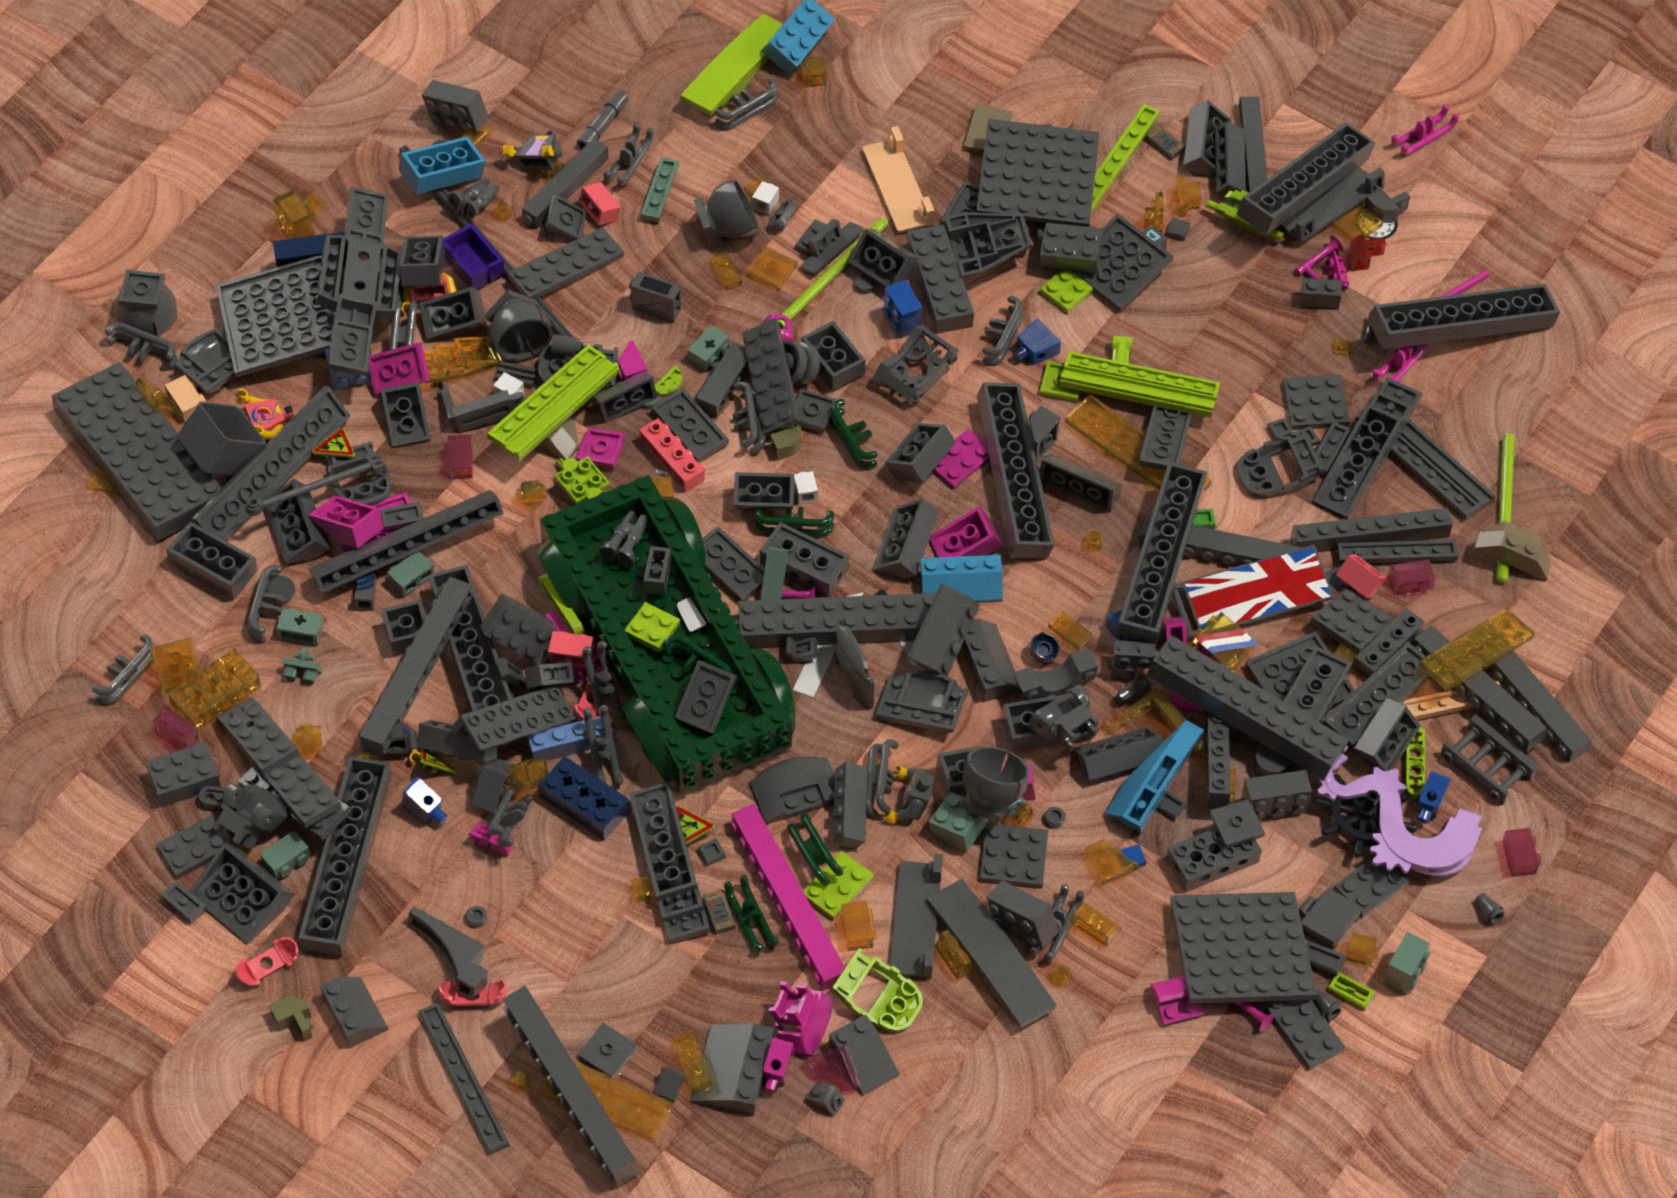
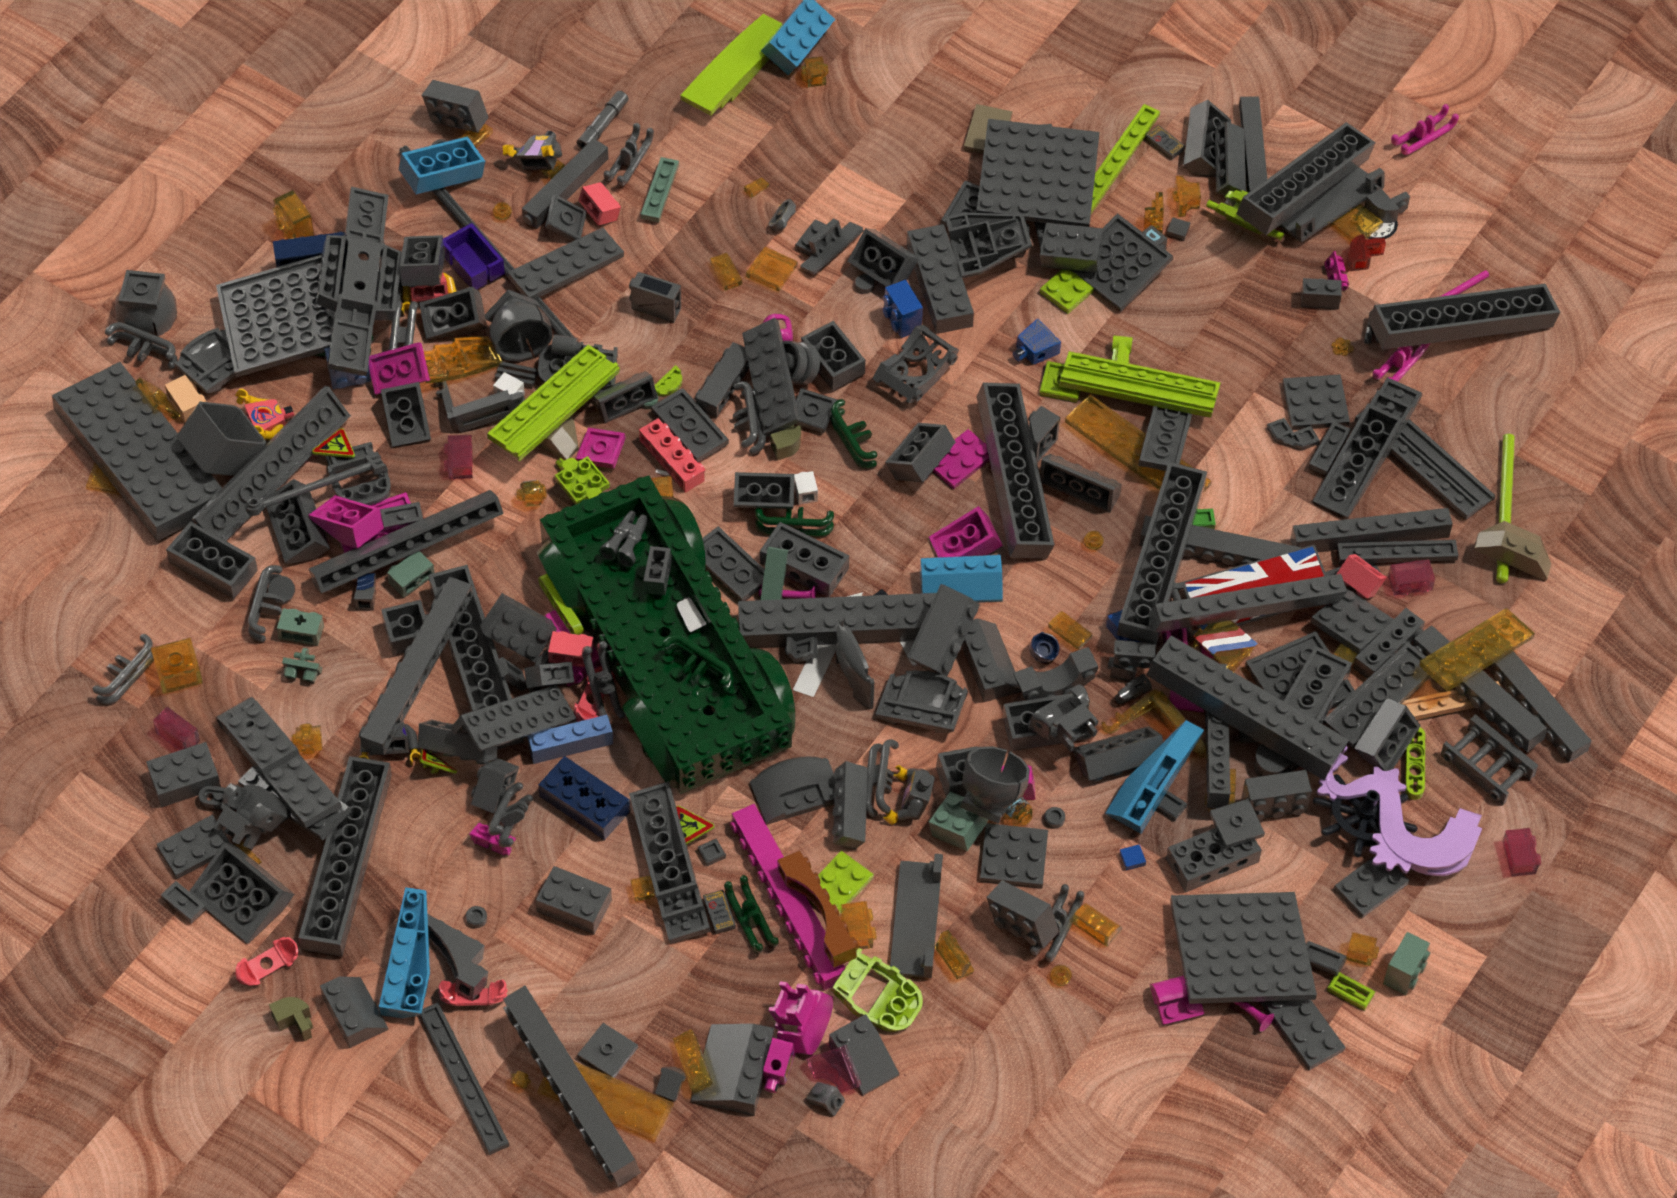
(214, 689): clear yellow brick -> none
(285, 855): sand green brick -> none
(313, 203): clear yellow slope -> none
(409, 959): none -> dark azure wedge
(423, 802): torso -> none
(473, 198): dark grey piece -> none
(529, 772): clear yellow brick -> none
(573, 900): none -> dark grey brick
(602, 746): dark grey piece -> none
(630, 362): dark pink slope -> none
(652, 626): lime plate -> none
(706, 696): dark grey plate -> none
(708, 348): sand green brick -> none
(726, 214): dark grey plate -> none
(749, 107): dark grey piece -> none
(765, 198): white brick -> none
(797, 875): none -> dark orange arch
(806, 297): lime piece -> none
(814, 850): dark green piece -> none
(897, 184): light nougat bracket -> none
(906, 540): dark grey slope -> none
(992, 954): dark grey slope -> none
(1004, 332): dark grey piece -> none
(1109, 862): clear yellow wing -> none
(1247, 603): none -> dark grey brick
(1261, 475): dark grey slope -> none
(1305, 267): dark pink piece -> none
(1327, 1005): dark grey cone -> none
(1329, 917): dark grey piece -> none
(1432, 796): blue torso -> none
(1491, 910): dark grey cone -> none

